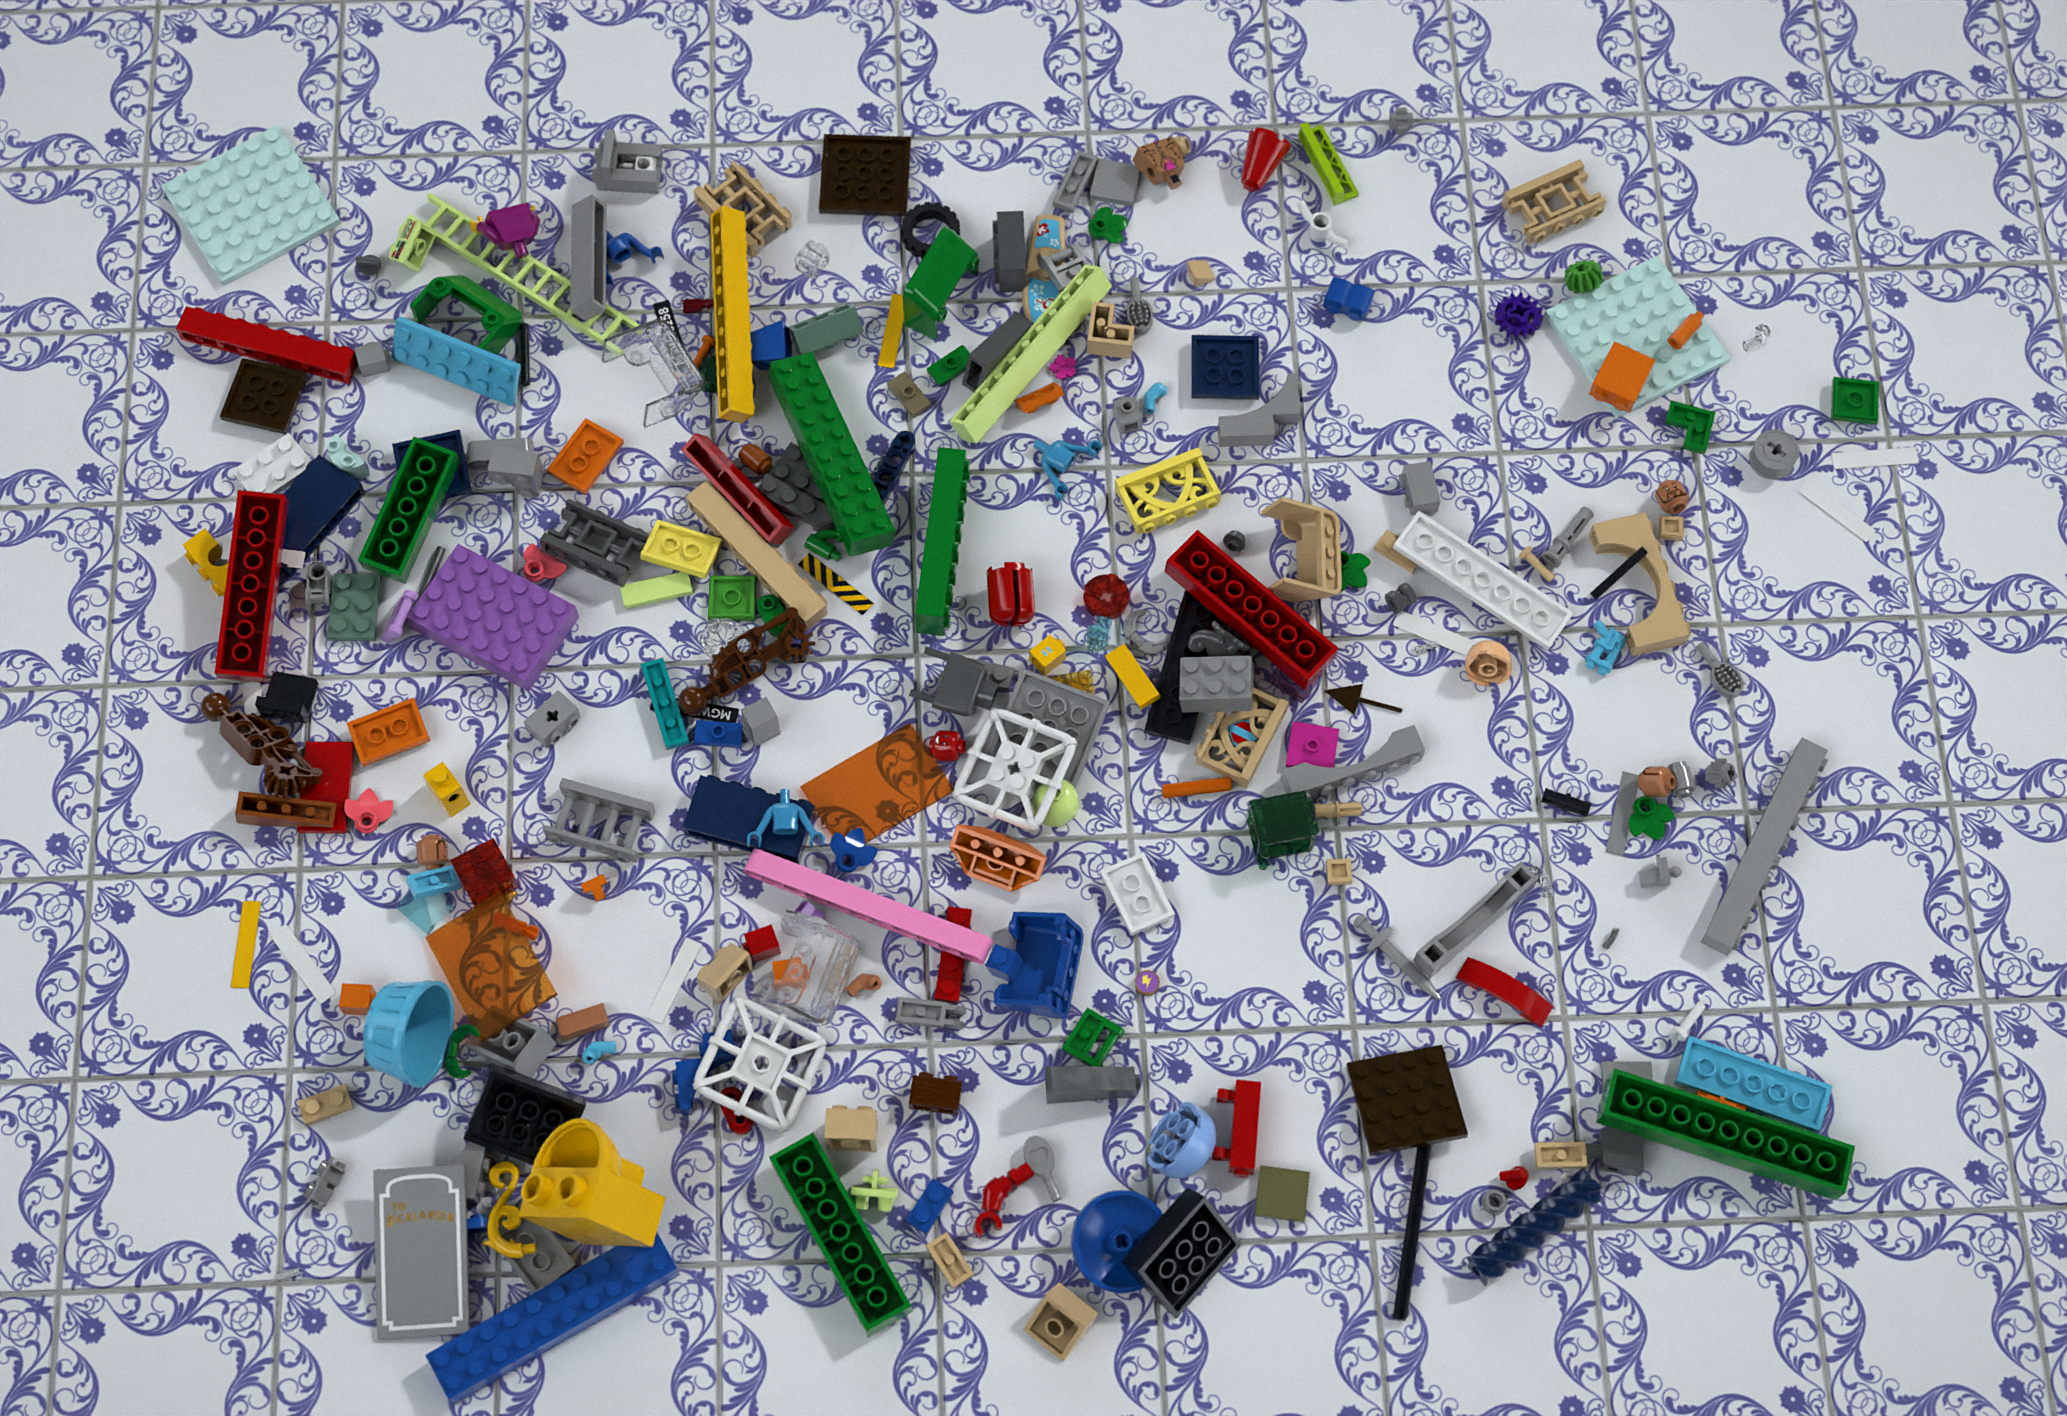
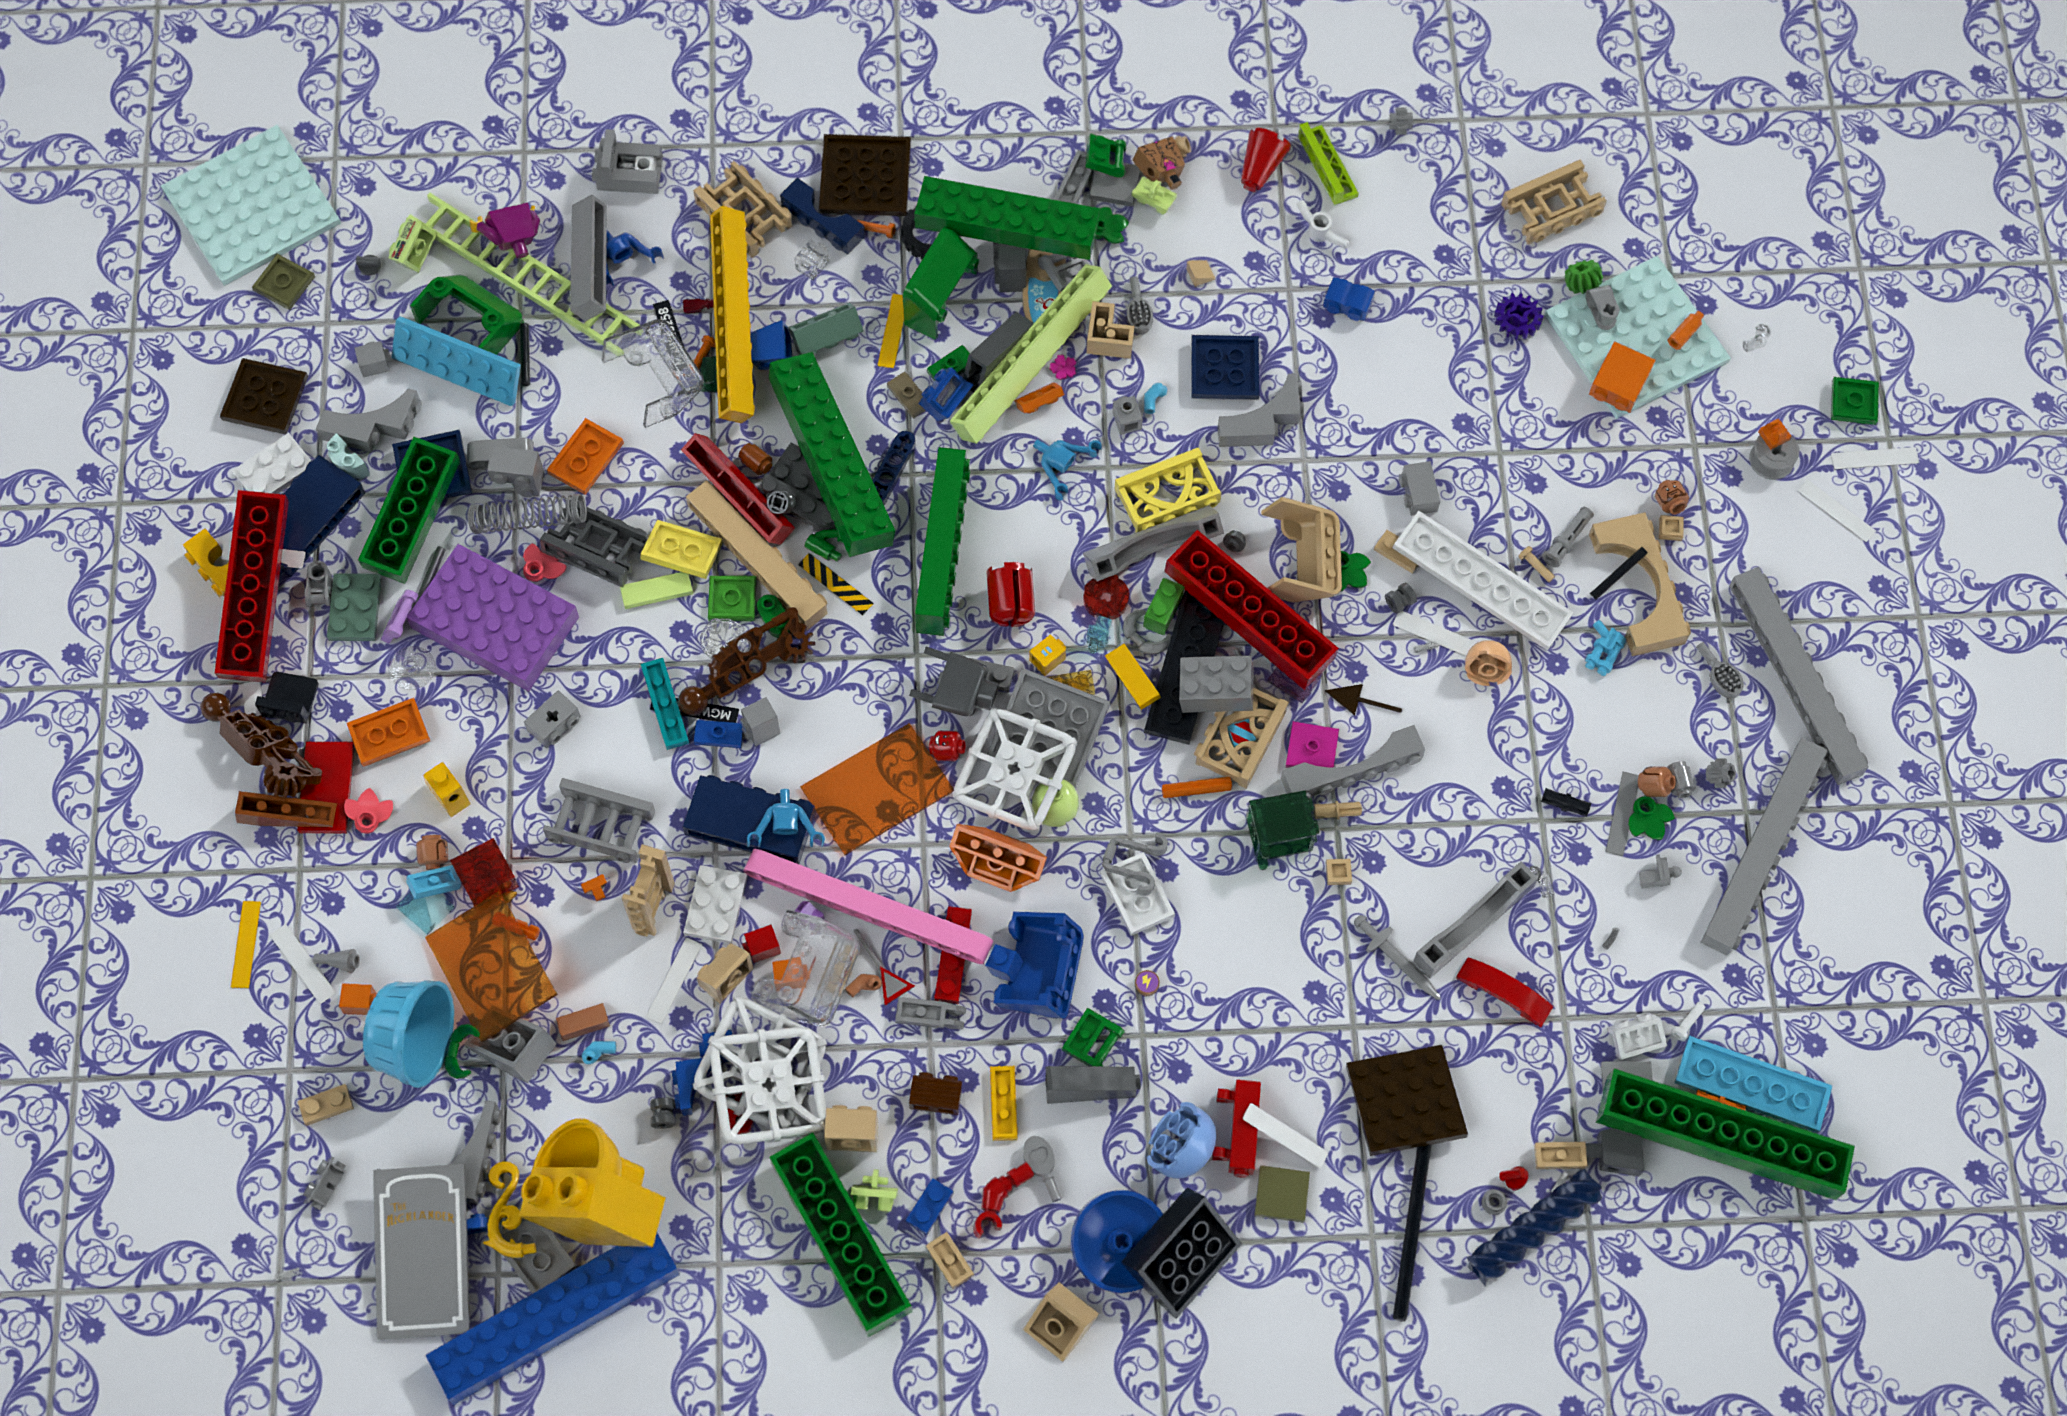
(267, 344): red brick -> none
(283, 281): none -> olive tile
(345, 960): none -> light grey cone
(364, 429): none -> light grey arch
(415, 676): none -> clear dish
(481, 521): none -> light grey piece
(519, 1113): black slope -> none
(648, 890): none -> tan fence
(662, 1113): none -> dark grey wheel
(715, 904): none -> white plate
(758, 1098): none -> white plate
(785, 503): none -> dark grey wheel
(842, 231): none -> dark blue arch
(853, 847): blue plate -> none
(879, 228): none -> orange piece
(892, 985): none -> piece
(944, 394): none -> blue window
(1003, 1103): none -> yellow tile
(1007, 217): none -> green brick
(1099, 154): none -> green plate
(1119, 554): none -> light grey arch
(1140, 876): none -> light grey piece
(1154, 195): none -> yellowish green hips
(1163, 606): none -> bright green brick
(1218, 642): dark grey animal -> none
(1285, 1135): none -> white sticker
(1603, 306): none -> light grey piece
(1638, 1035): none -> white bracket
(1697, 423): green plate -> none
(1774, 434): none -> orange tile
(1798, 675): none -> light grey brick

